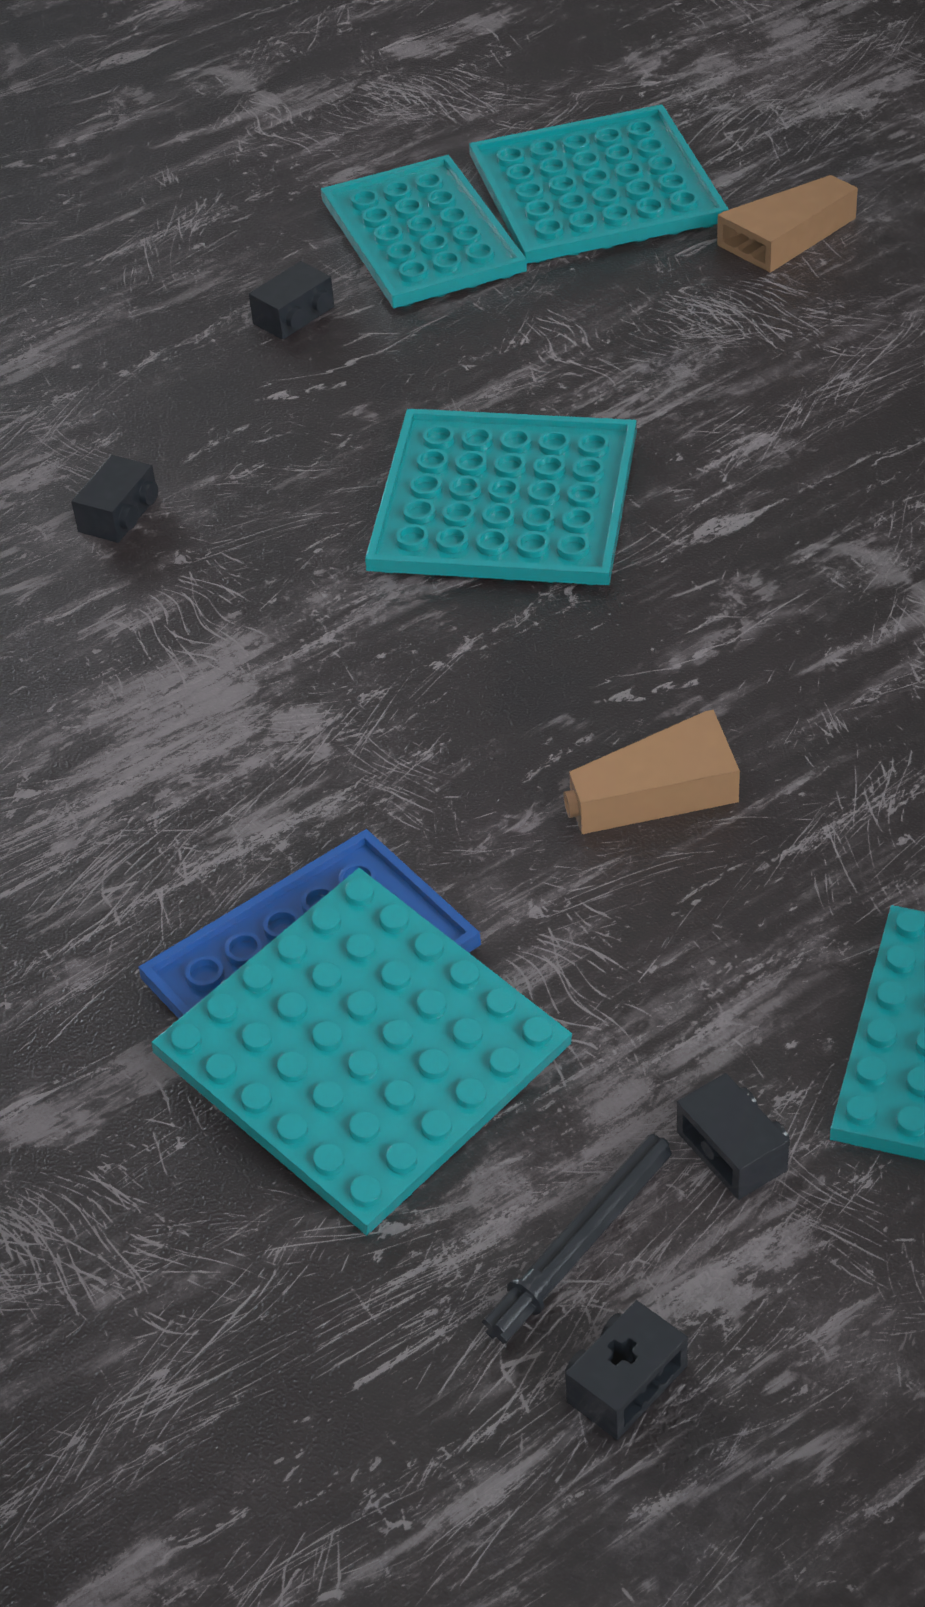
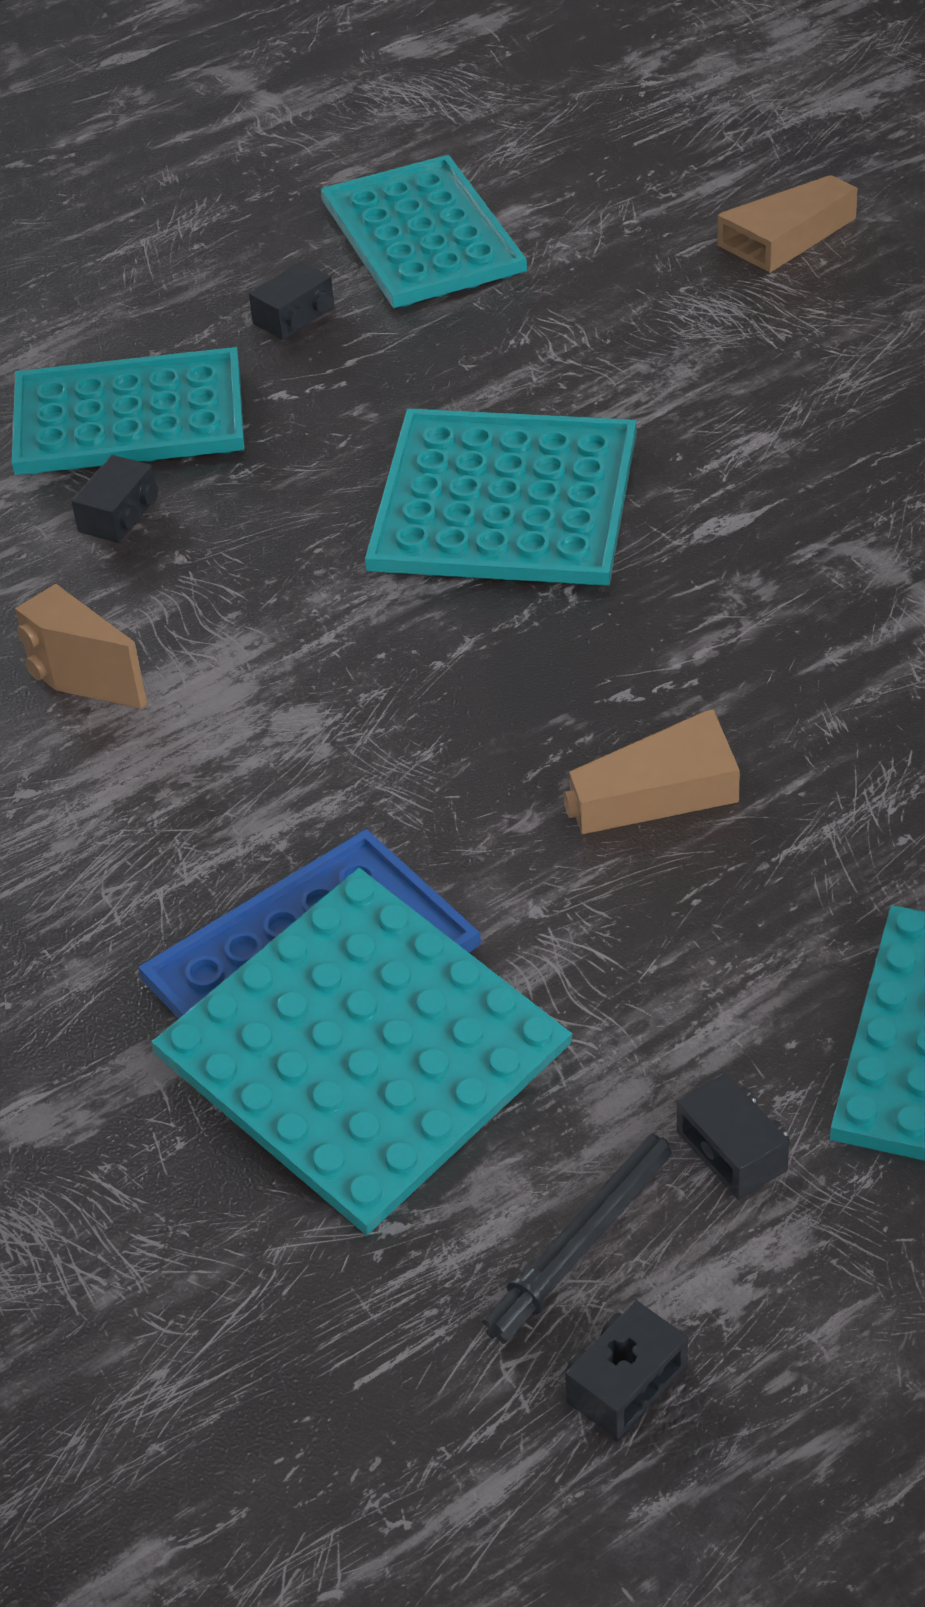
(78, 650): none -> medium nougat slope
(127, 410): none -> teal plate
(596, 183): teal plate -> none

